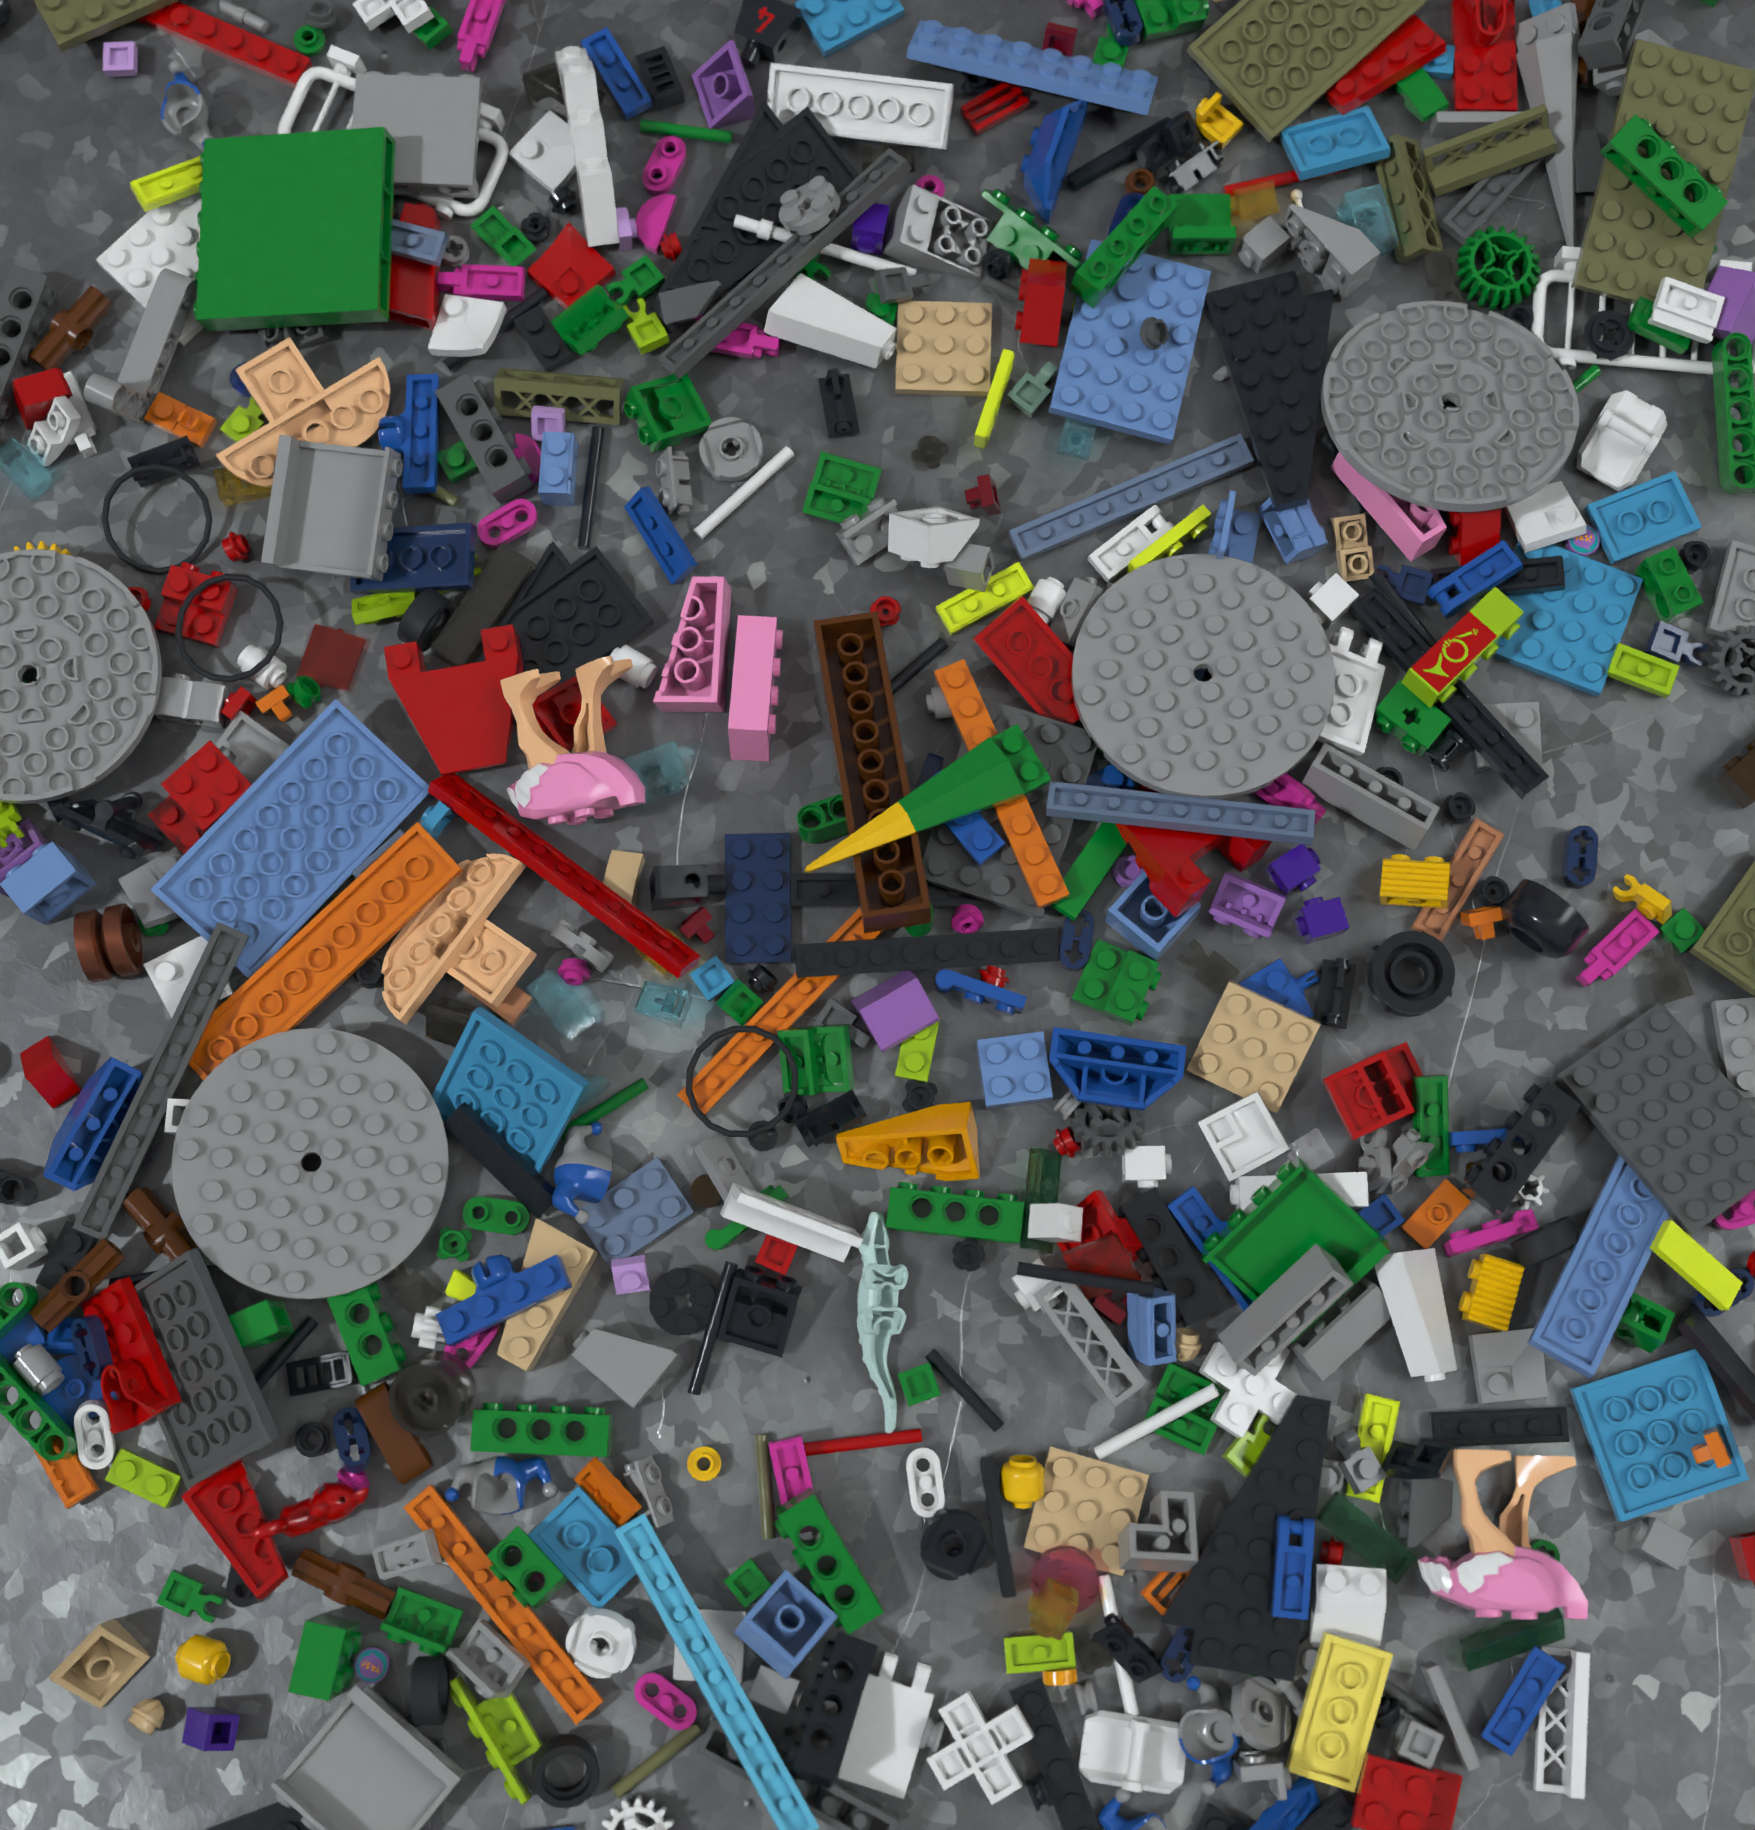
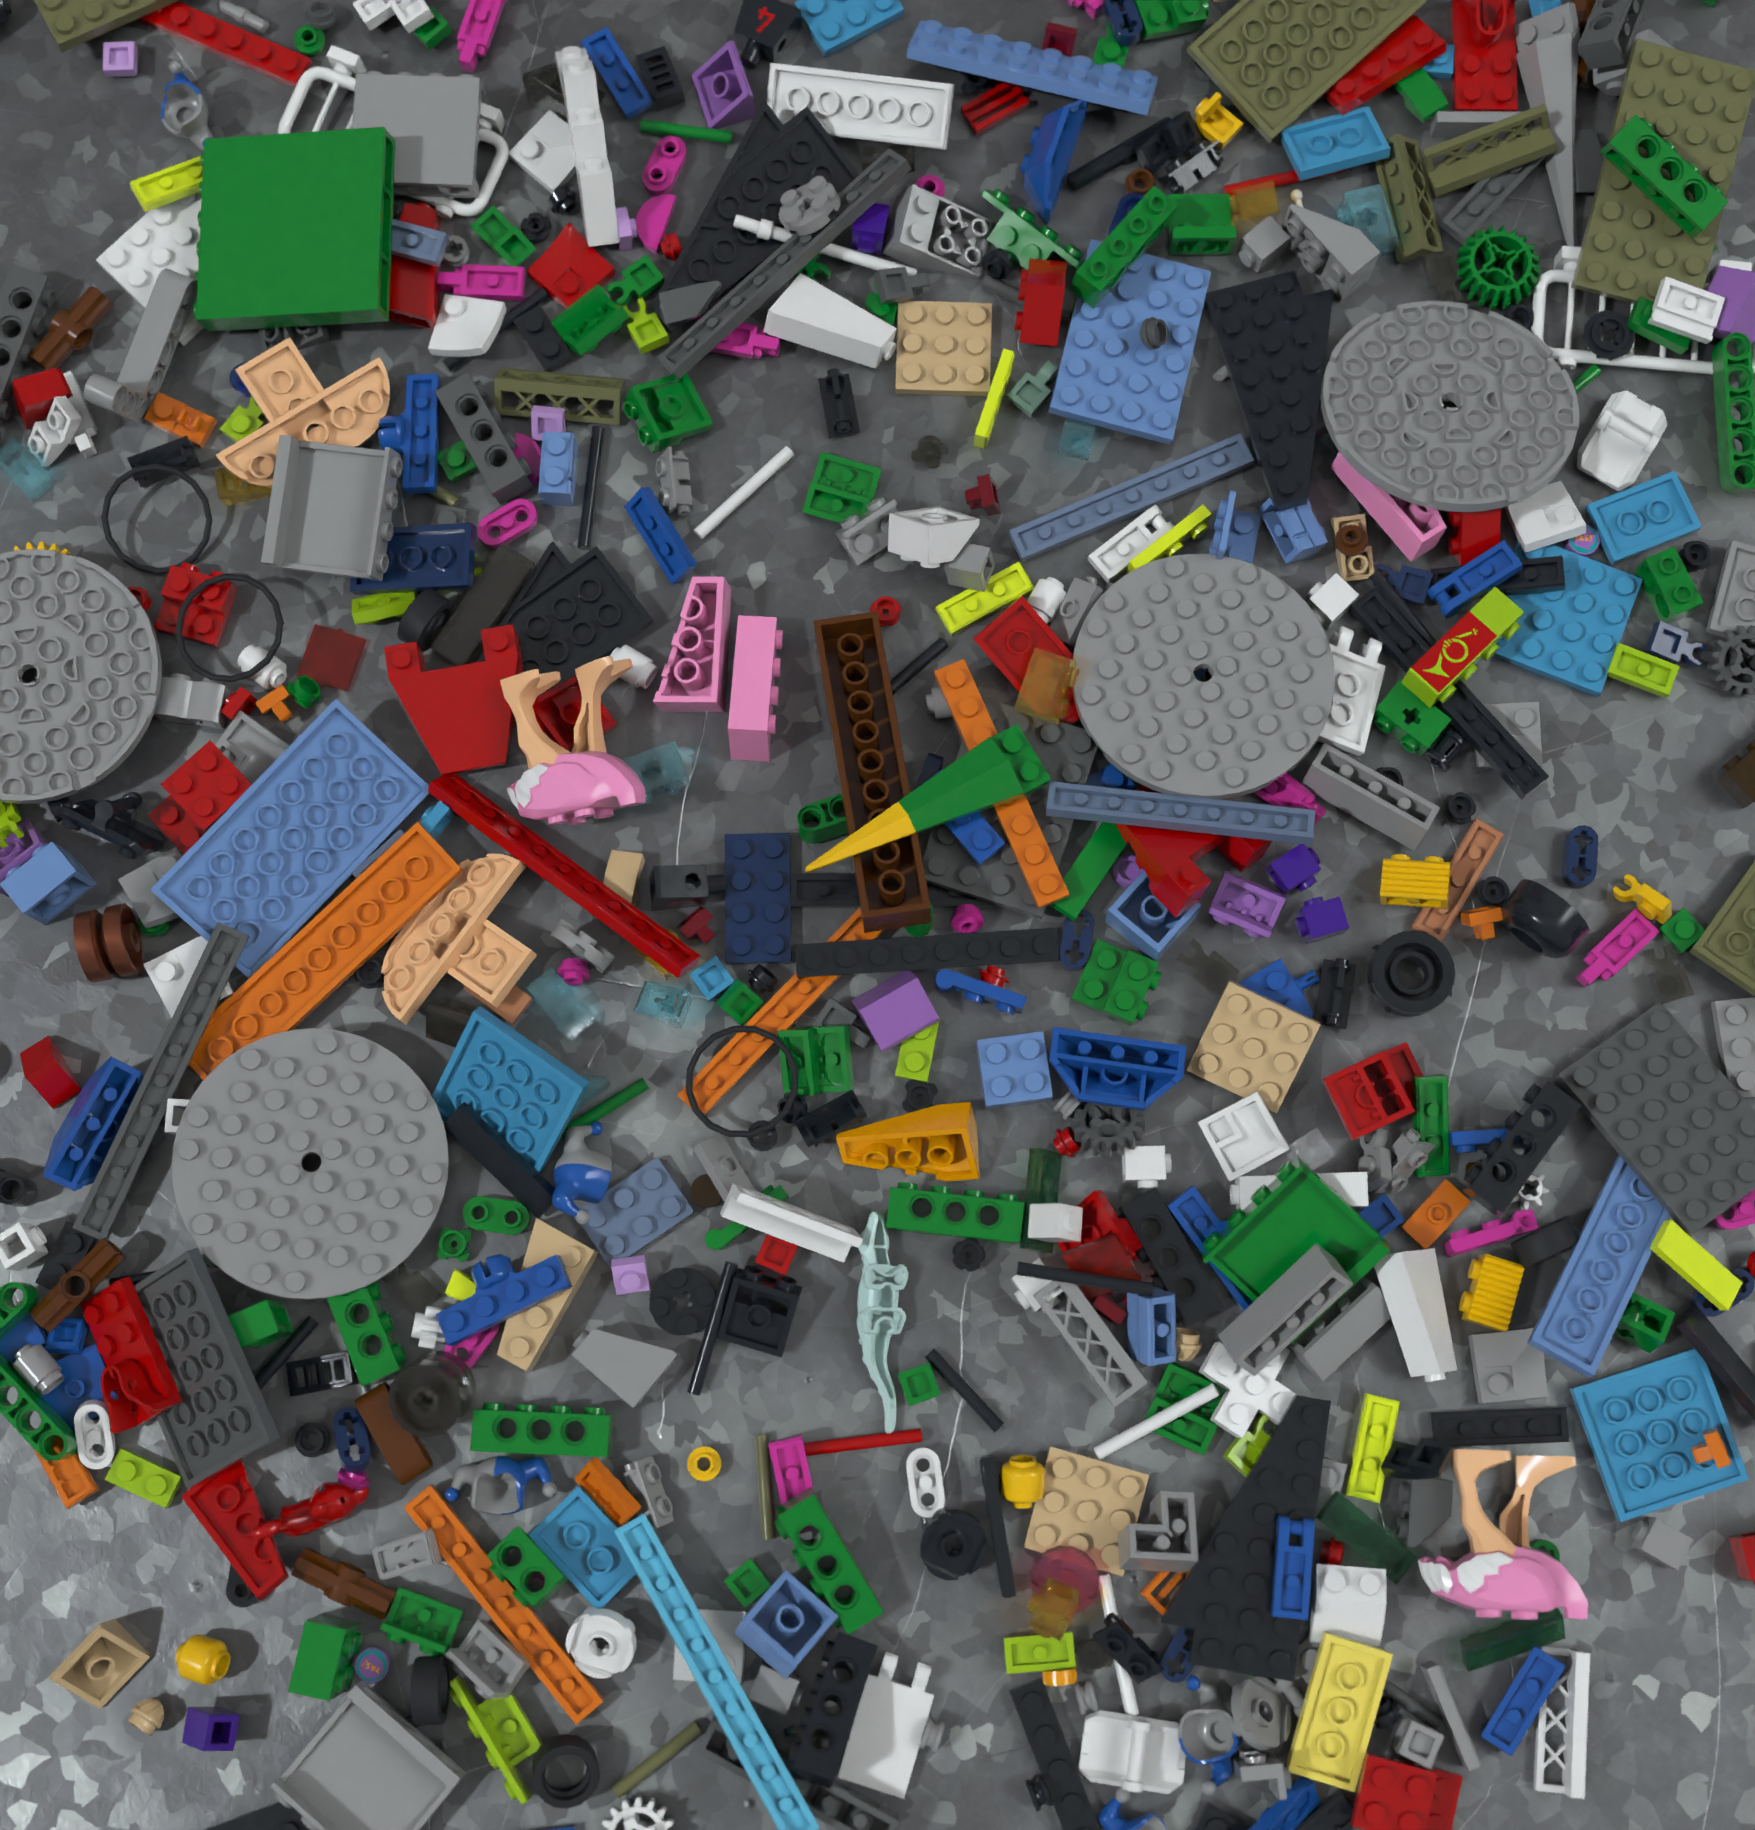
(91, 1346): dark blue beam -> none
(161, 1229): reddish brown piece -> none
(185, 1594): green plate -> none
(236, 547): red plate -> none
(664, 1702): dark pink plate -> none
(715, 442): light grey plate -> none
(980, 1747): white plate -> none
(1047, 686): none -> clear yellow brick
(1351, 548): none -> reddish brown plate
(1360, 1464): dark grey plate -> none

